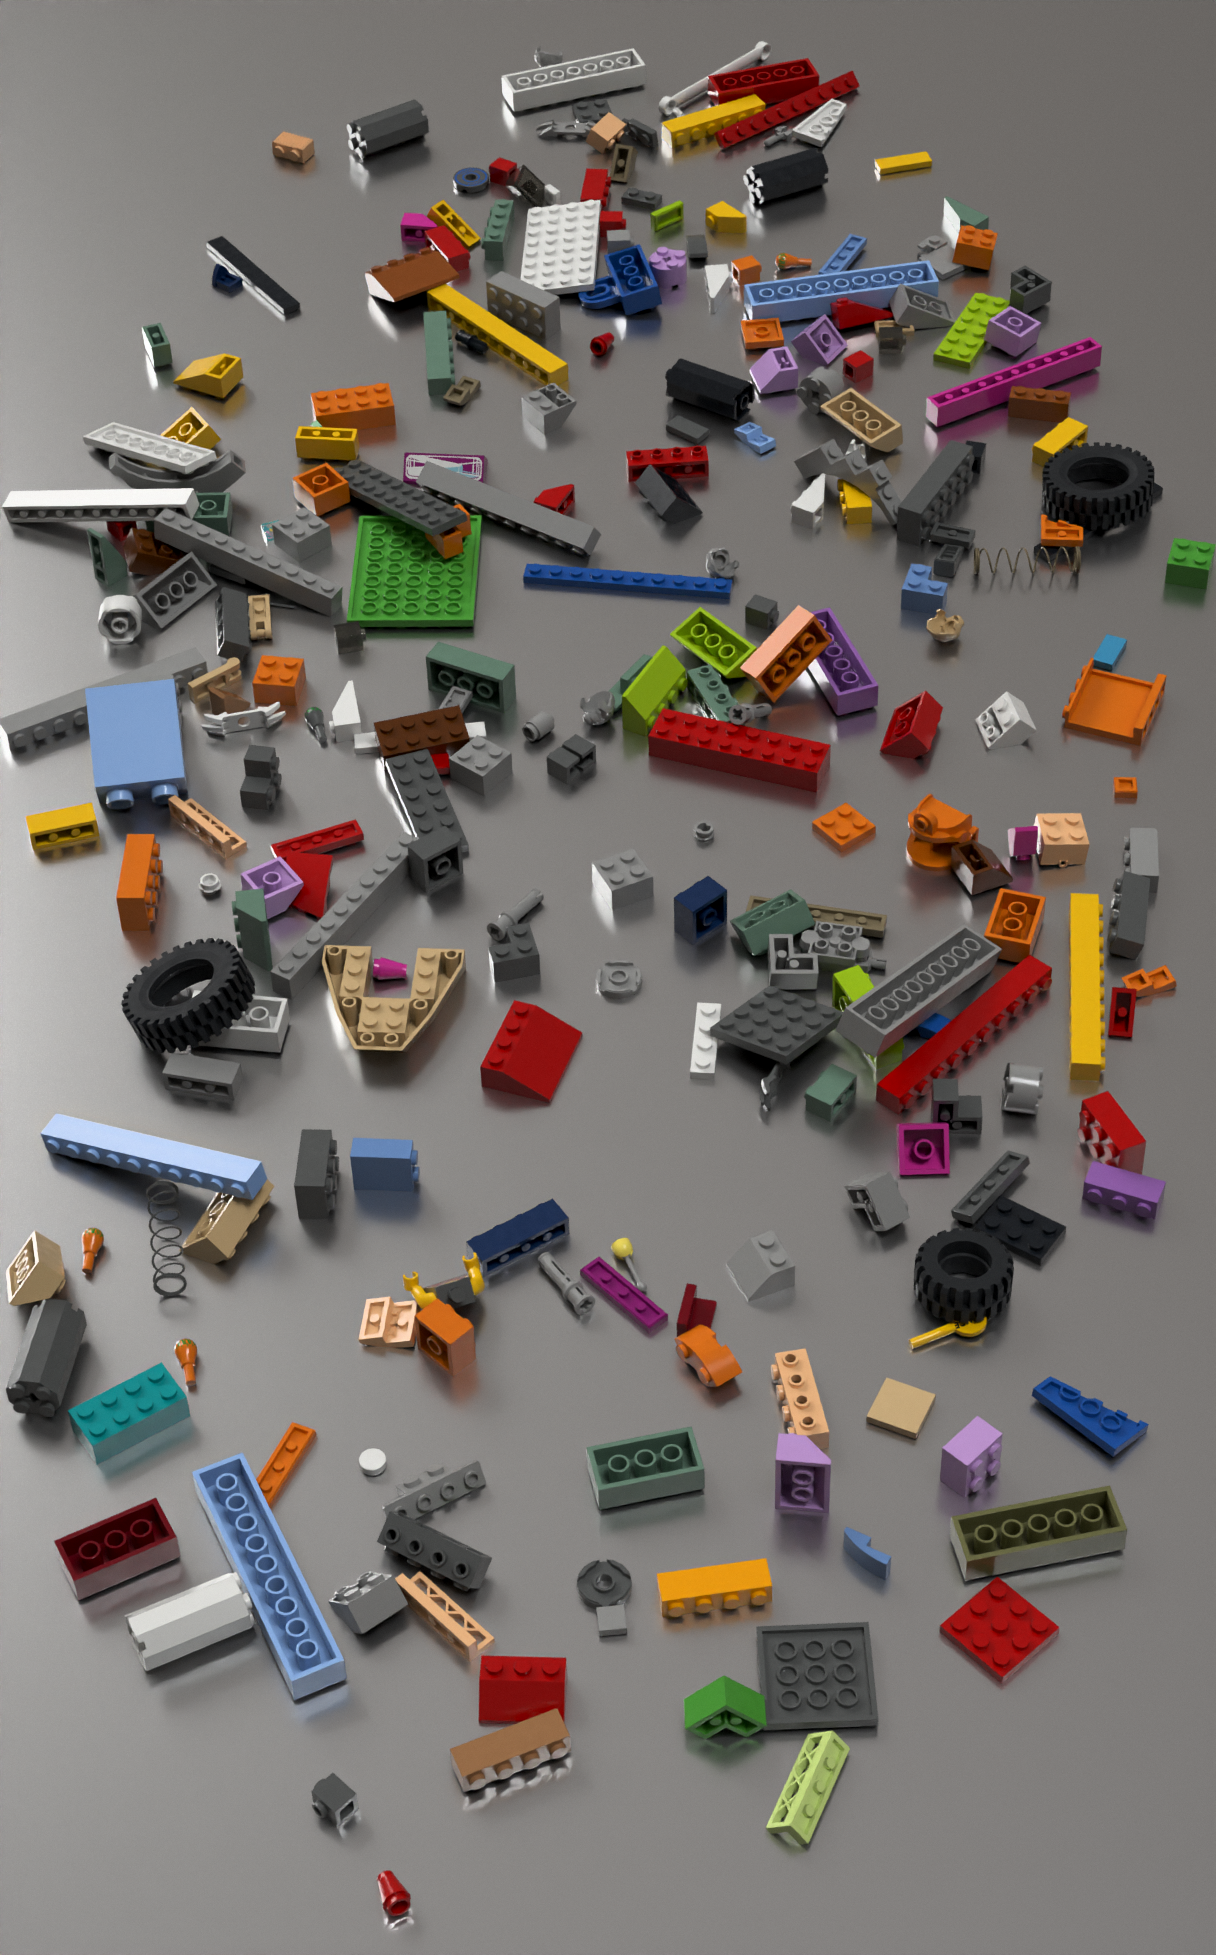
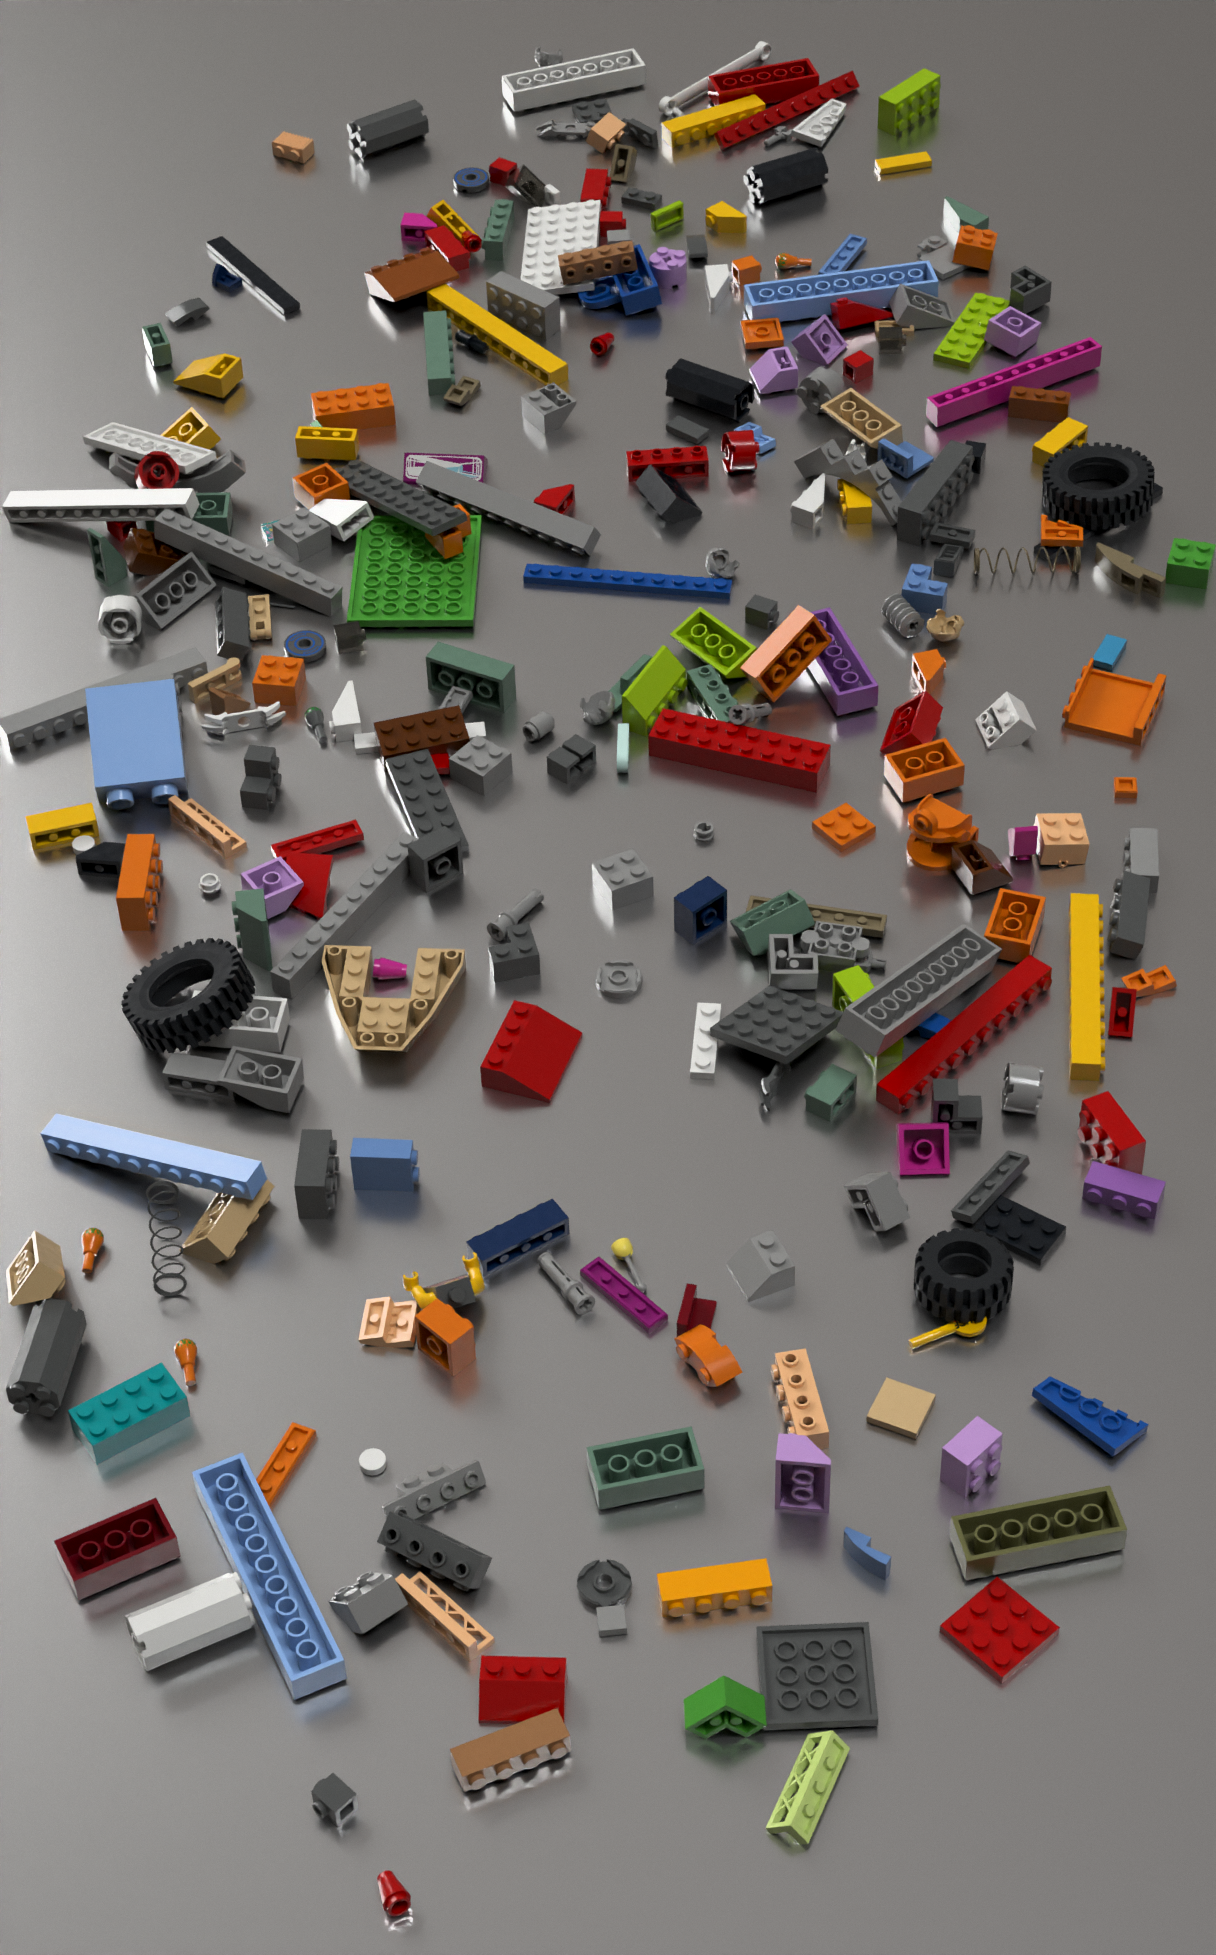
(82, 844): none -> white tile
(101, 860): none -> black slope
(159, 462): none -> red brick
(191, 308): none -> dark grey slope
(263, 1077): none -> light grey slope
(315, 641): none -> dark grey tile
(343, 516): none -> white slope
(471, 241): none -> red cone
(597, 262): none -> medium nougat brick
(623, 748): none -> light aqua beam
(739, 451): none -> red brick
(902, 615): none -> light grey piece
(903, 458): none -> medium blue bracket
(909, 101): none -> lime brick
(924, 770): none -> orange brick
(928, 669): none -> orange slope
(1128, 575): none -> dark tan slope

